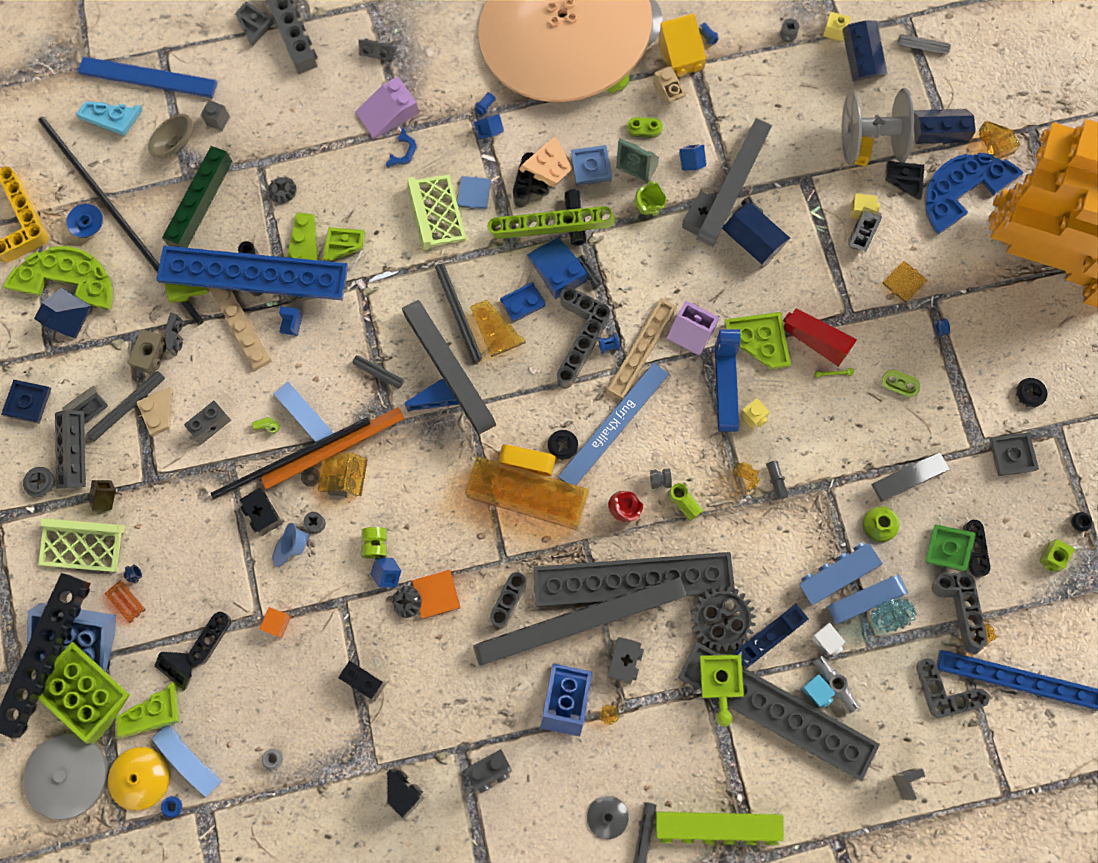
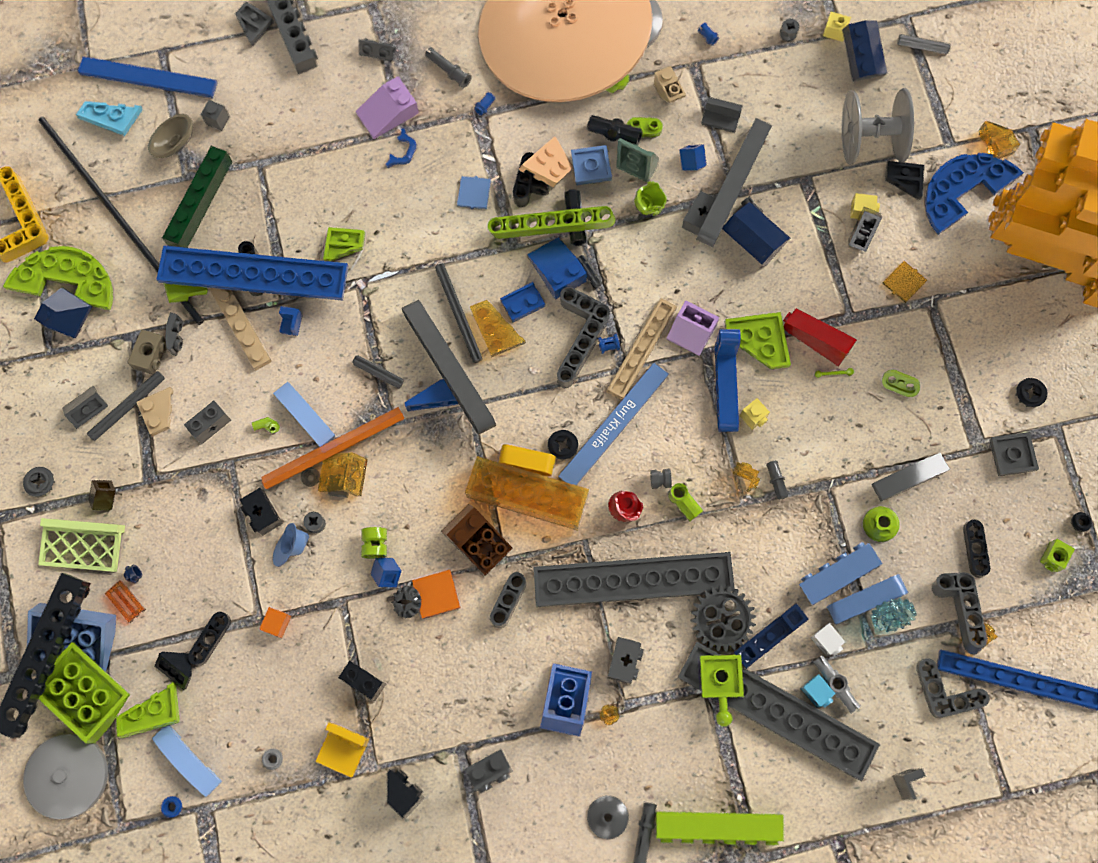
(26, 401): dark blue plate -> none
(70, 449): dark grey fence -> none
(79, 216): blue dish -> none
(151, 781): yellow dish -> none
(282, 196): dark grey gear -> none
(290, 458): black piece -> none
(303, 237): lime wing -> none
(342, 749): none -> yellow bracket
(420, 209): yellowish green fence -> none
(454, 71): none -> dark grey pin
(477, 539): none -> reddish brown slope
(489, 126): blue panel -> none
(579, 620): dark grey beam -> none
(614, 129): none -> black piece
(682, 45): yellow slope -> none
(721, 114): none -> dark grey panel
(865, 151): yellow brick -> none
(942, 327): blue bush -> none
(943, 126): dark blue slope -> none
(950, 548): bright green plate -> none

